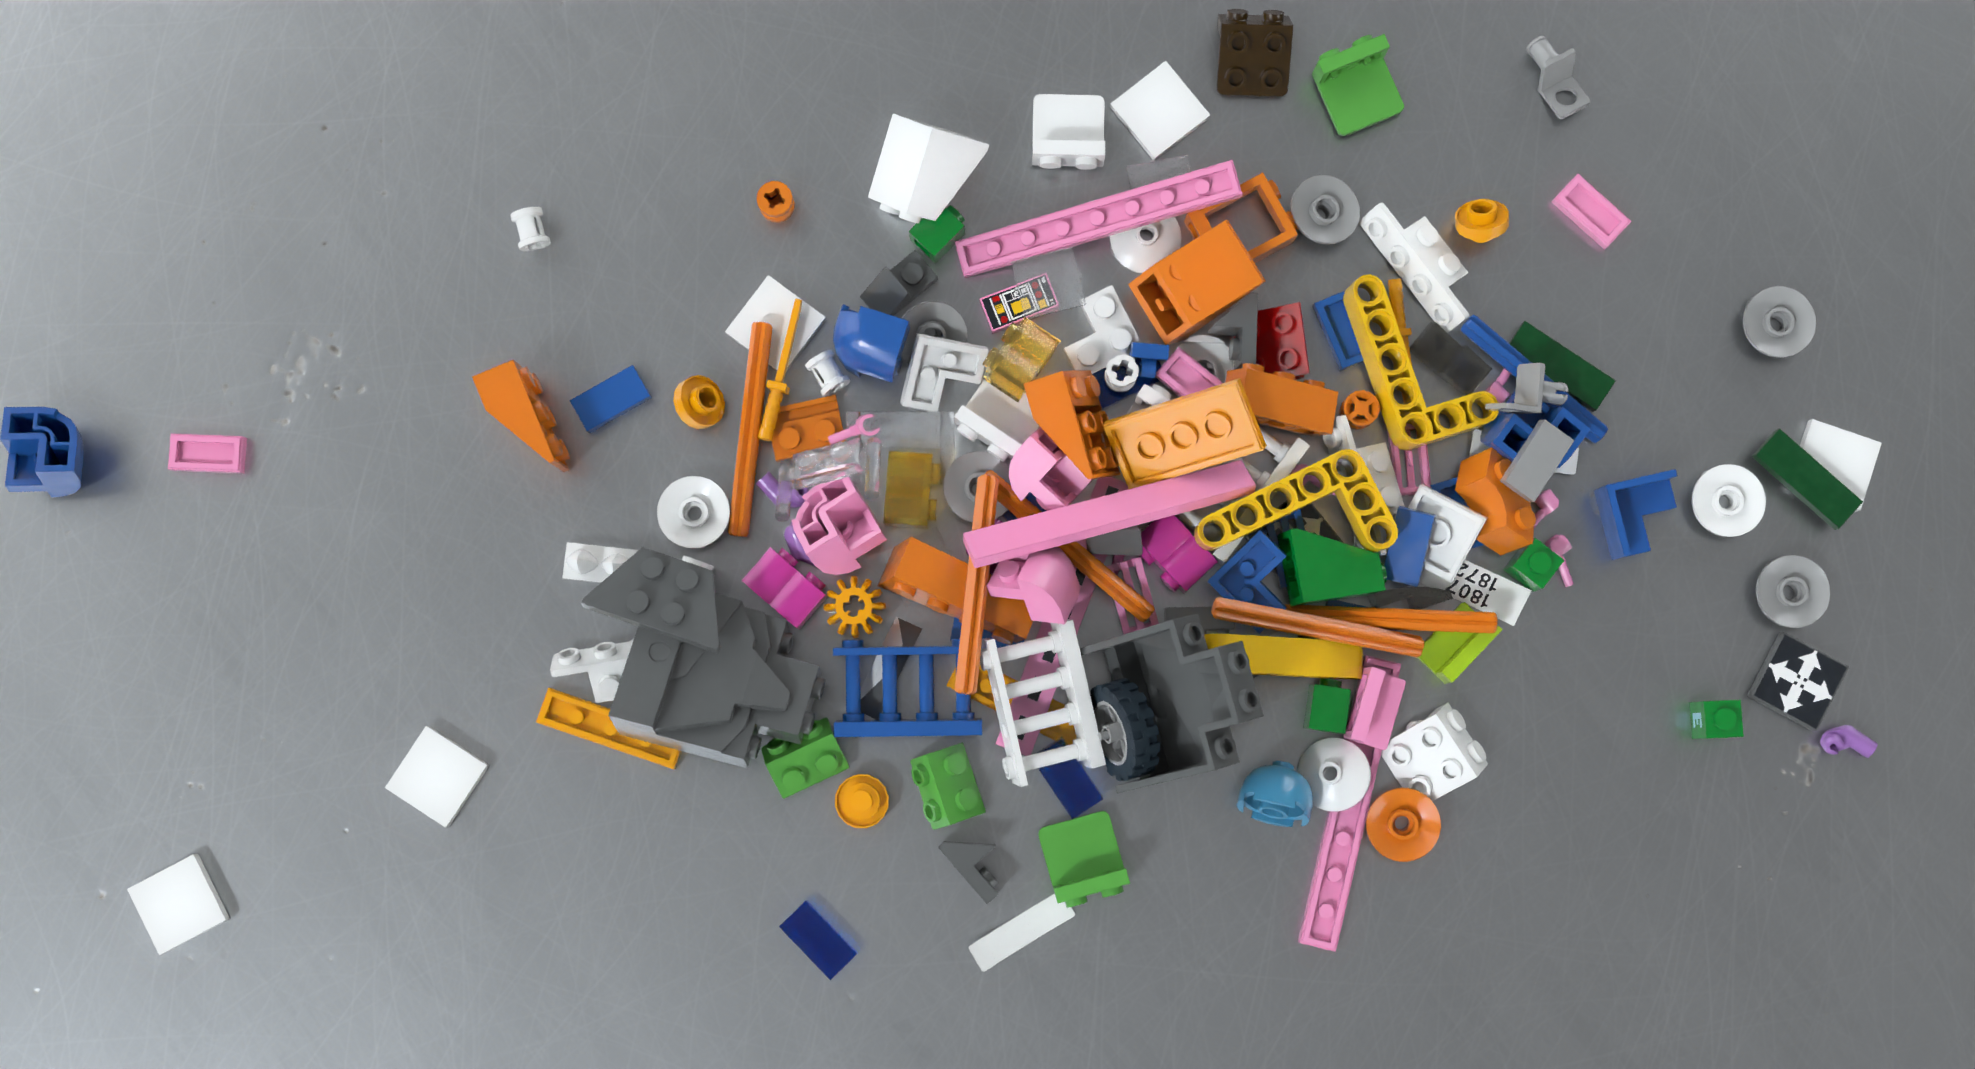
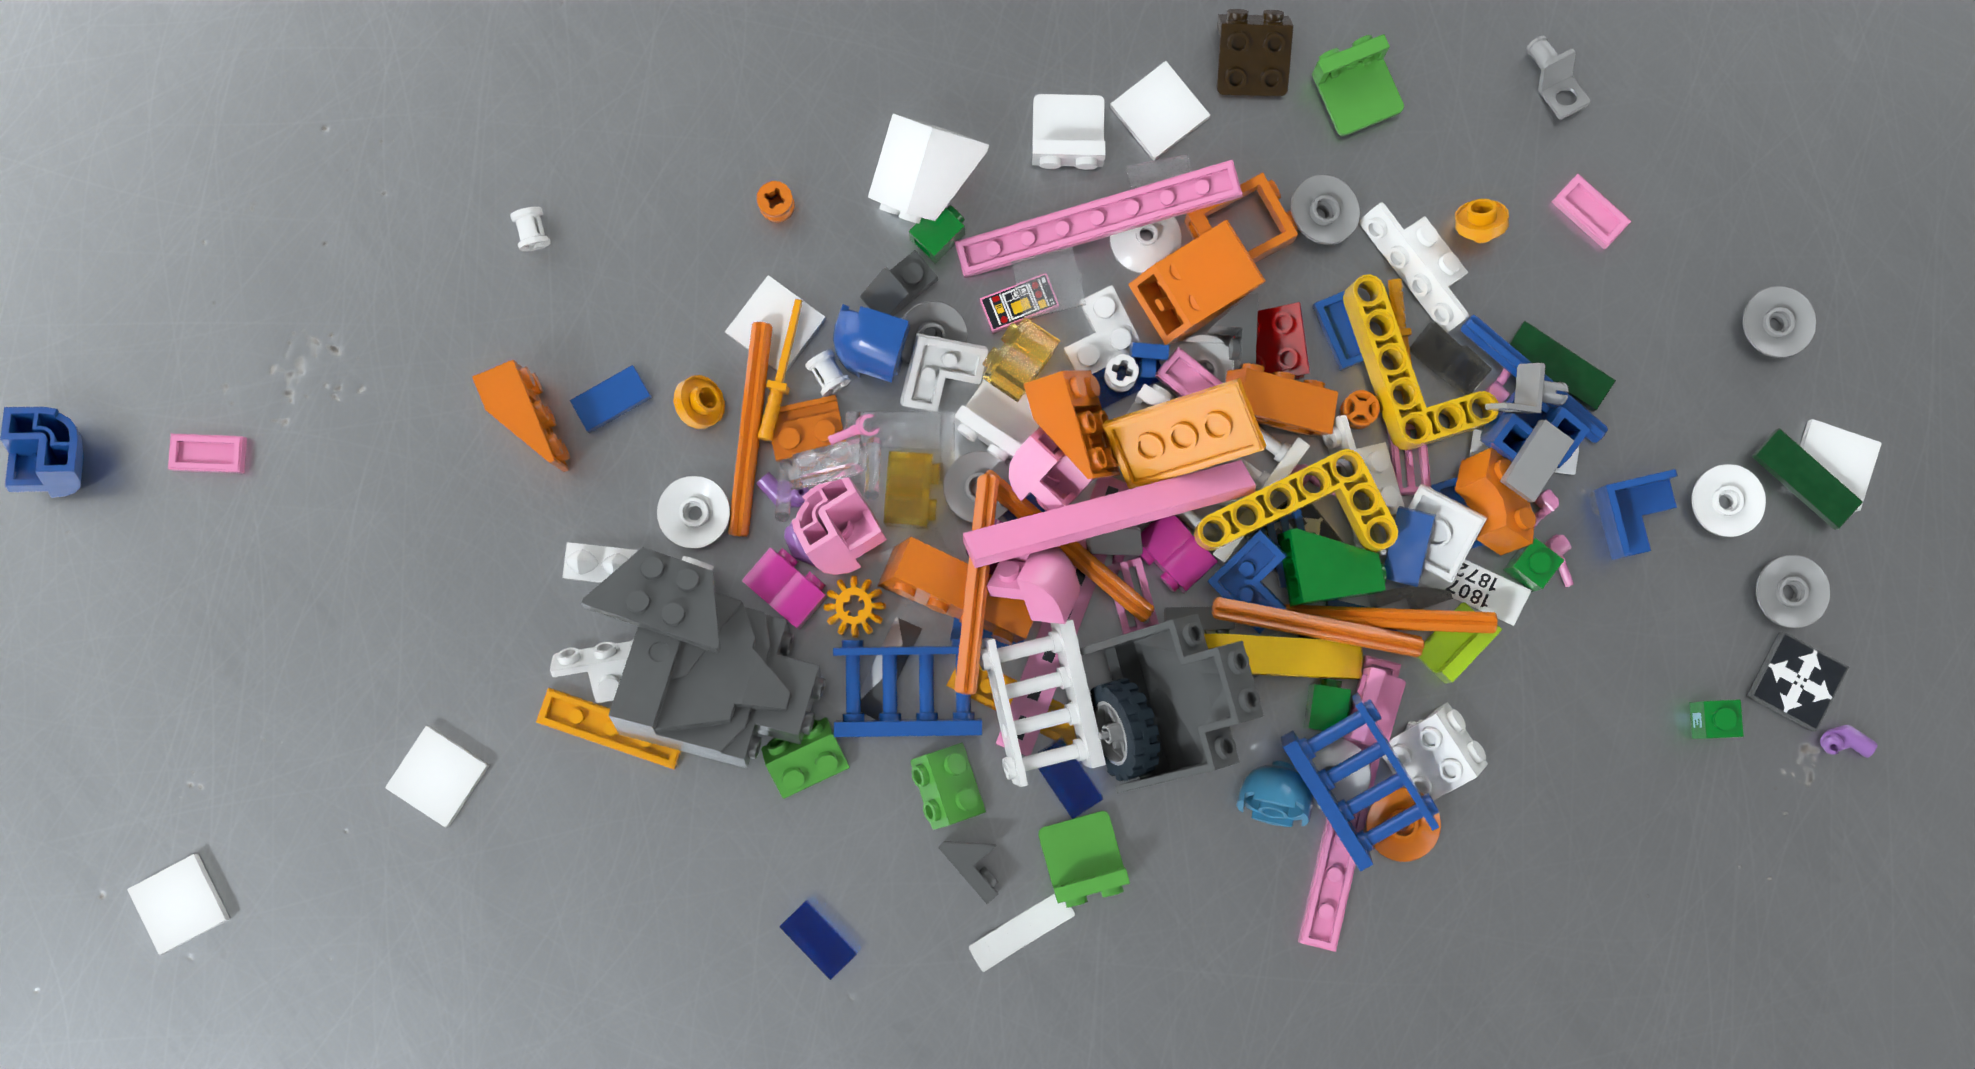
(862, 801): light orange plate -> none
(1342, 812): none -> blue fence

